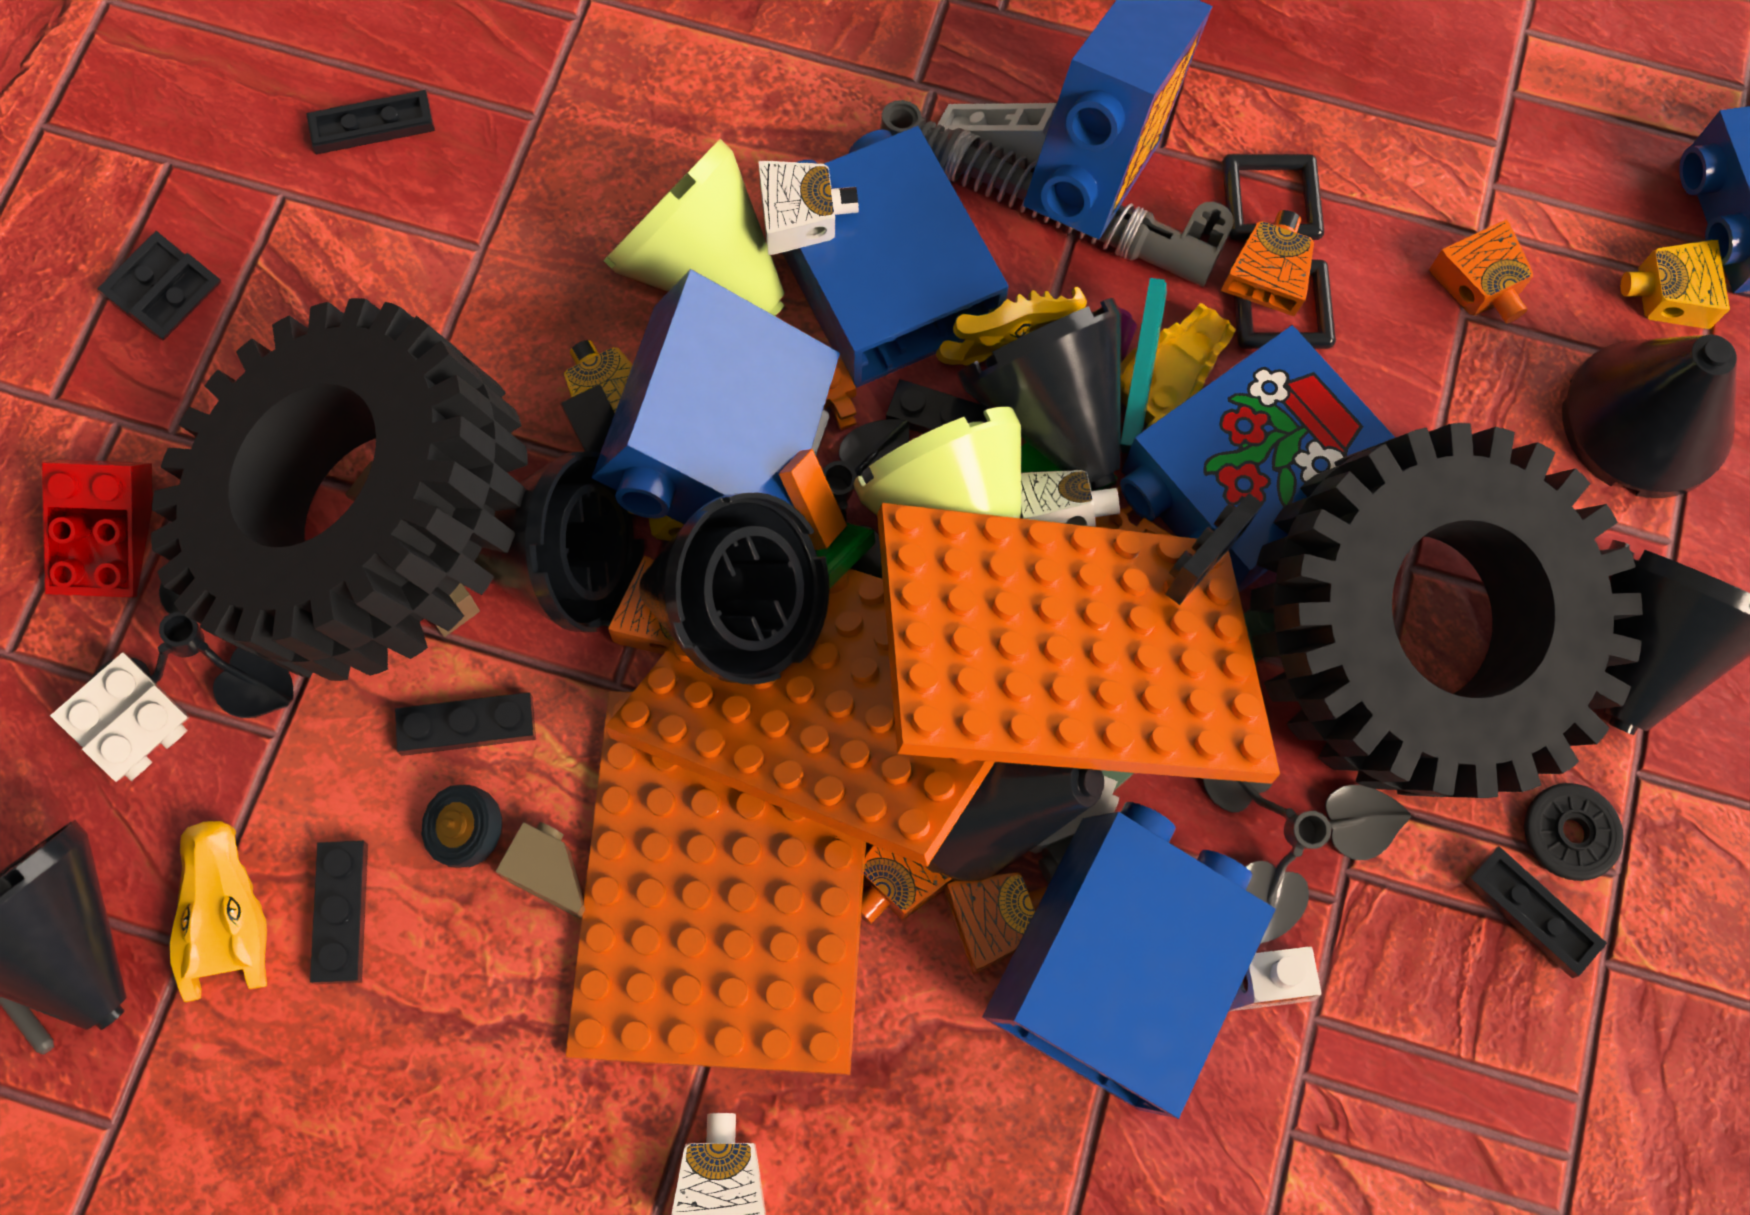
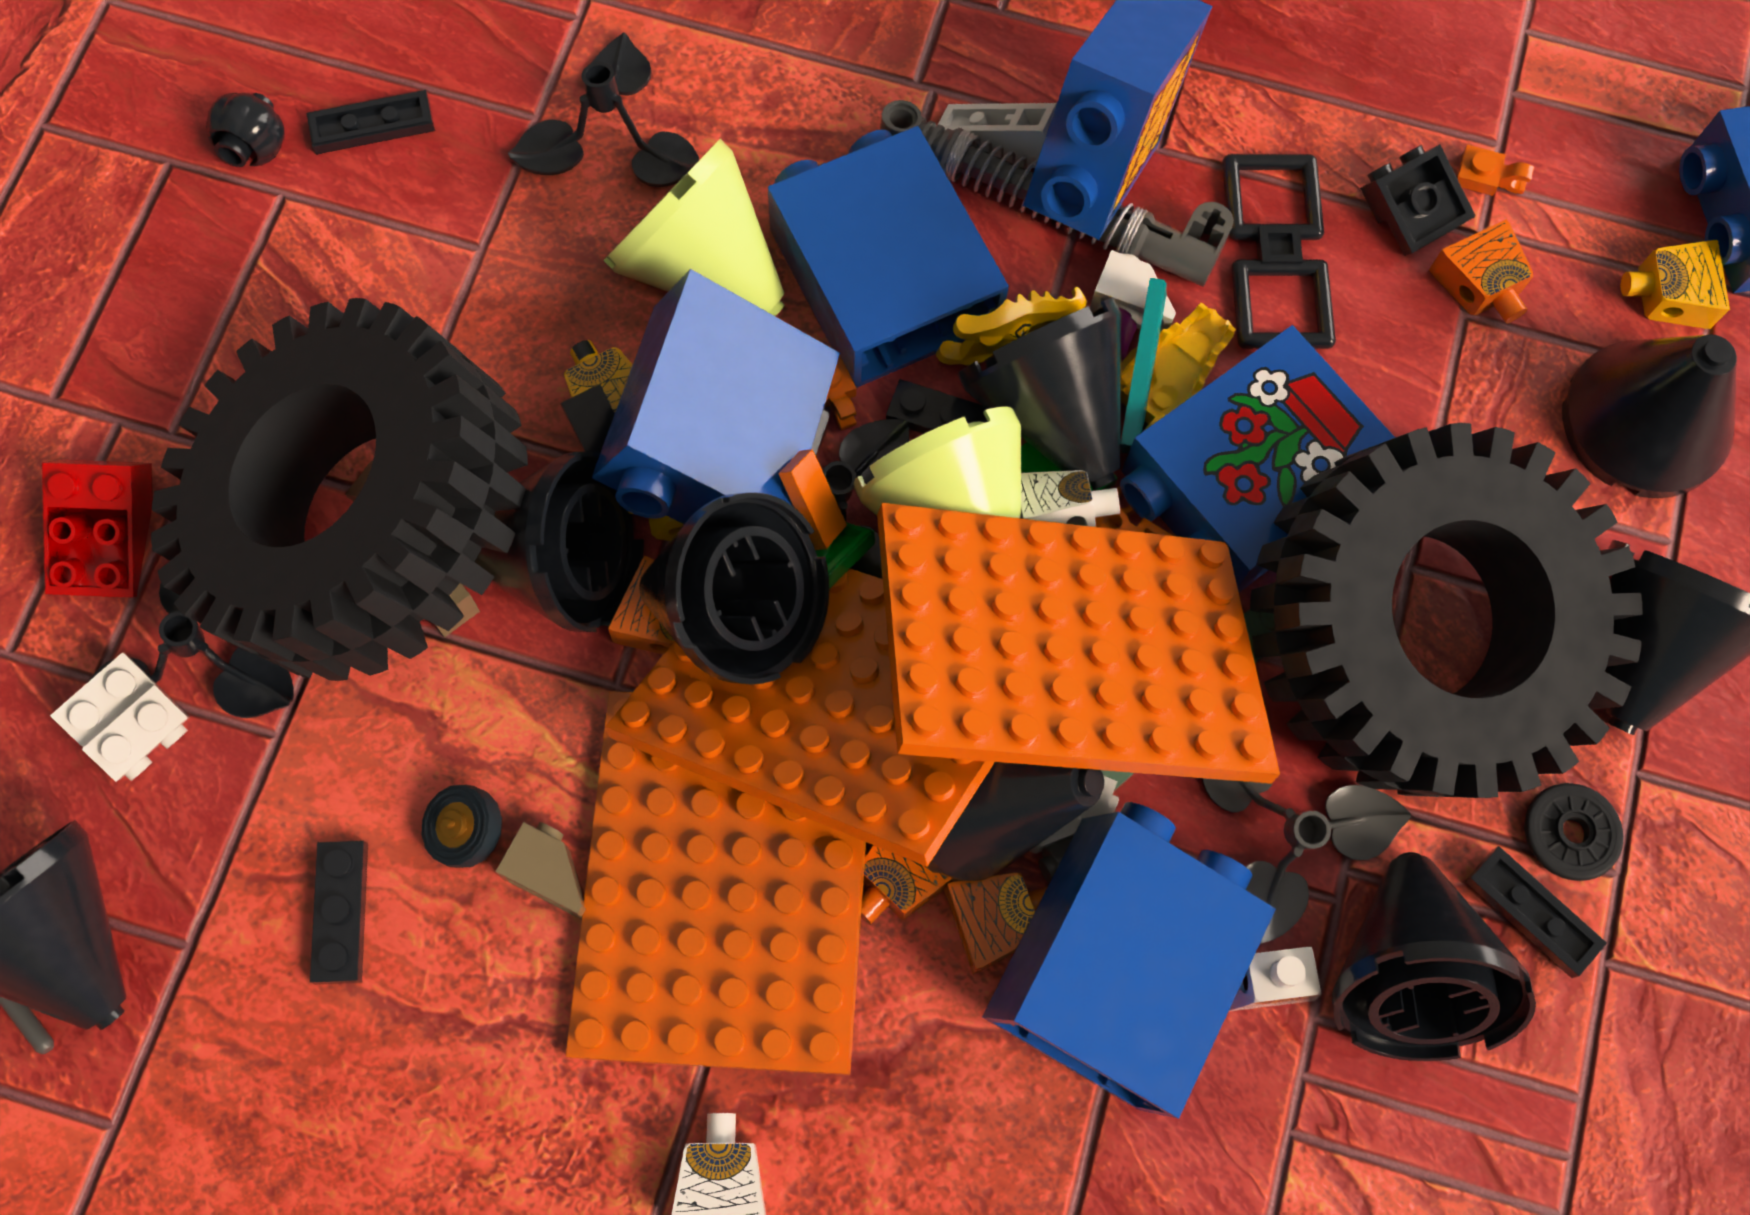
(159, 286): black slope -> none
(217, 915): yellow animal -> none
(242, 125): none -> black plant
(465, 724): black plate -> none
(615, 71): none -> black plant
(801, 204): white torso -> none
(1127, 282): none -> white slope
(1211, 547): black plate -> none
(1273, 265): orange torso -> none
(1418, 198): none -> black plate
(1428, 972): none -> black cone
(1485, 172): none -> orange plate

